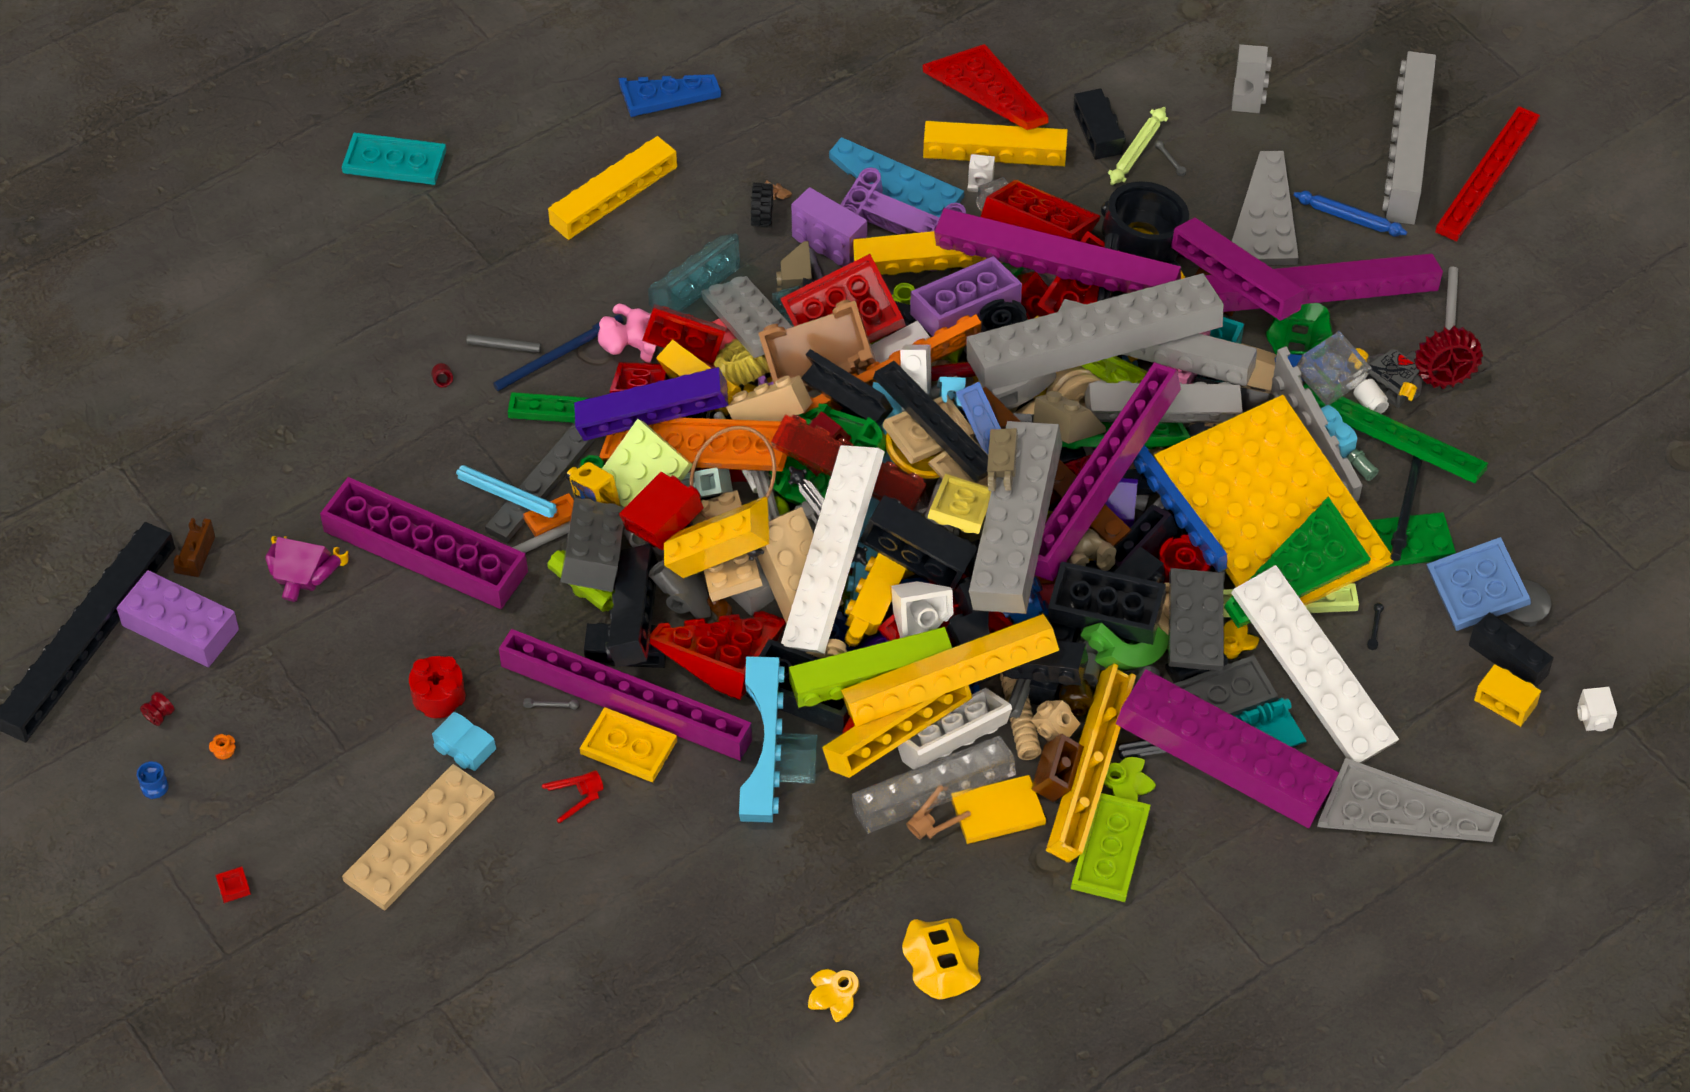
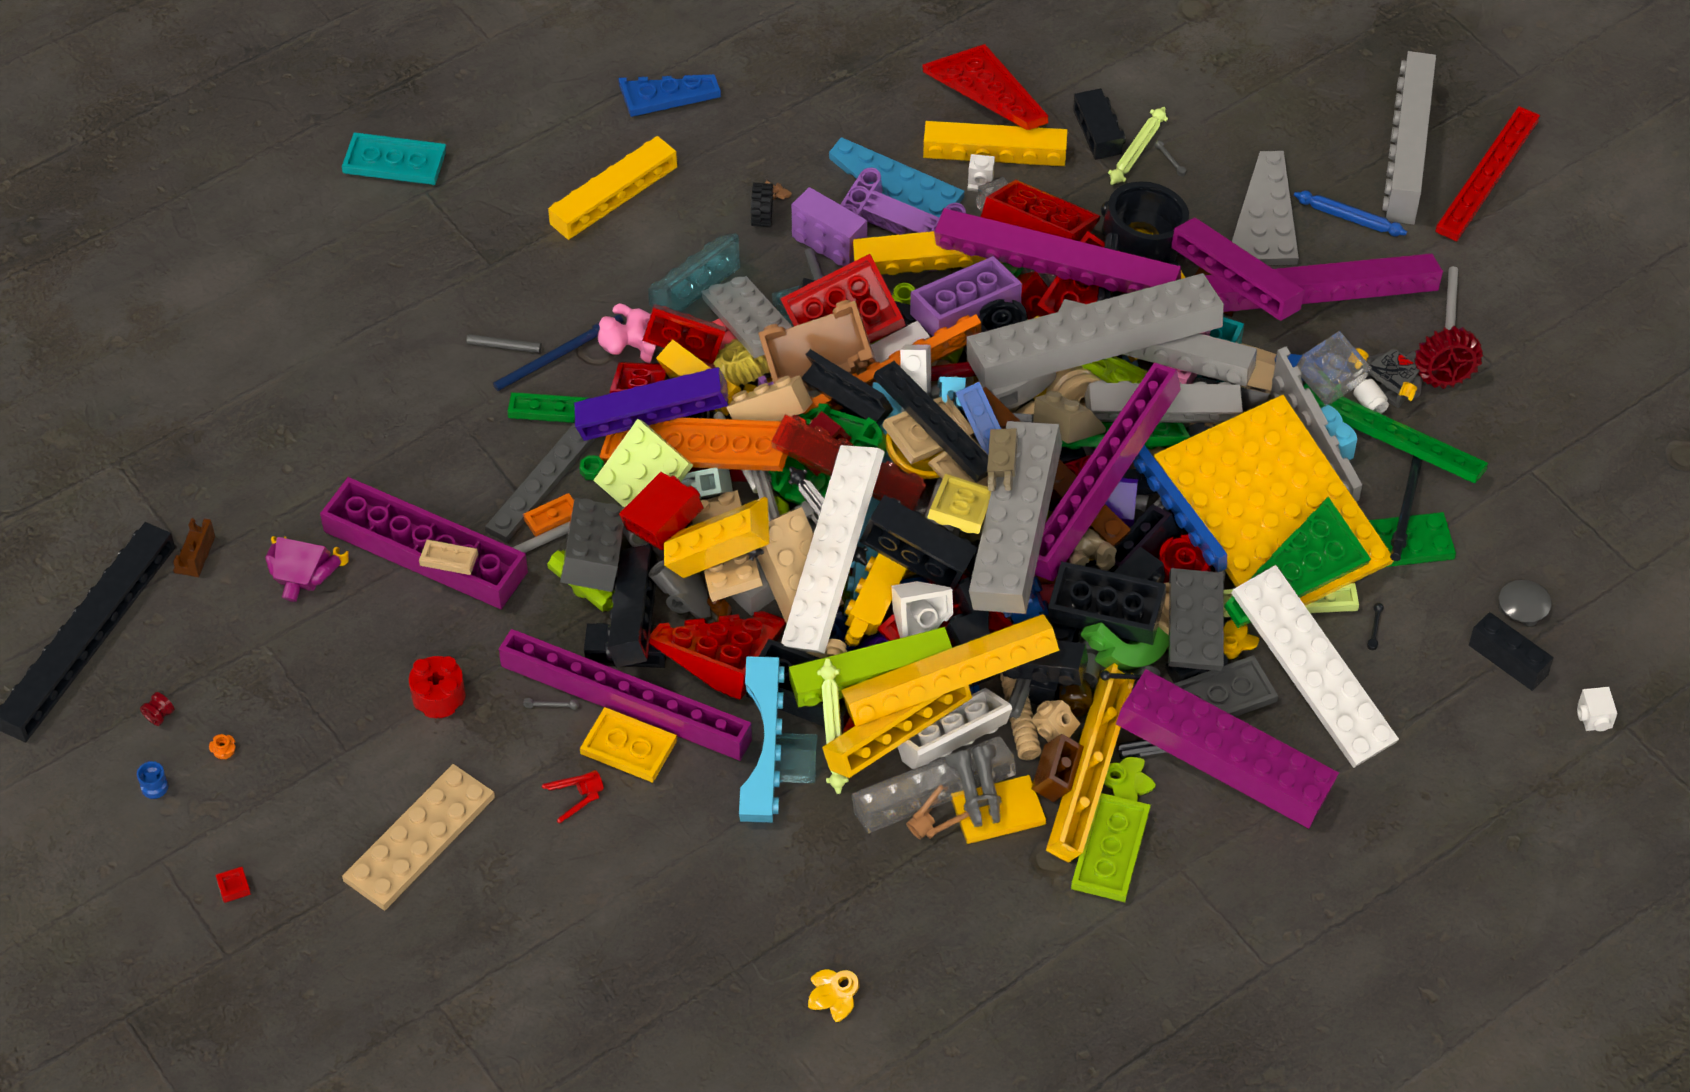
(178, 618): medium lavender brick -> none
(439, 369): dark red piece -> none
(448, 557): none -> tan plate
(463, 741): medium azure brick -> none
(506, 491): medium azure axle -> none
(593, 484): yellow torso -> none
(730, 429): medium nougat piece -> none
(794, 267): dark tan slope -> none
(832, 715): none -> yellowish green wheel
(923, 956): yellow piece -> none
(962, 762): none -> dark grey piece
(1106, 675): none -> black hinge
(1251, 78): light grey arch -> none
(1275, 721): teal hinge -> none
(1311, 315): green piece -> none
(1362, 464): sand green pin -> none
(1389, 804): light grey wing -> none
(1478, 583): medium blue plate -> none
(1507, 695): yellow brick -> none

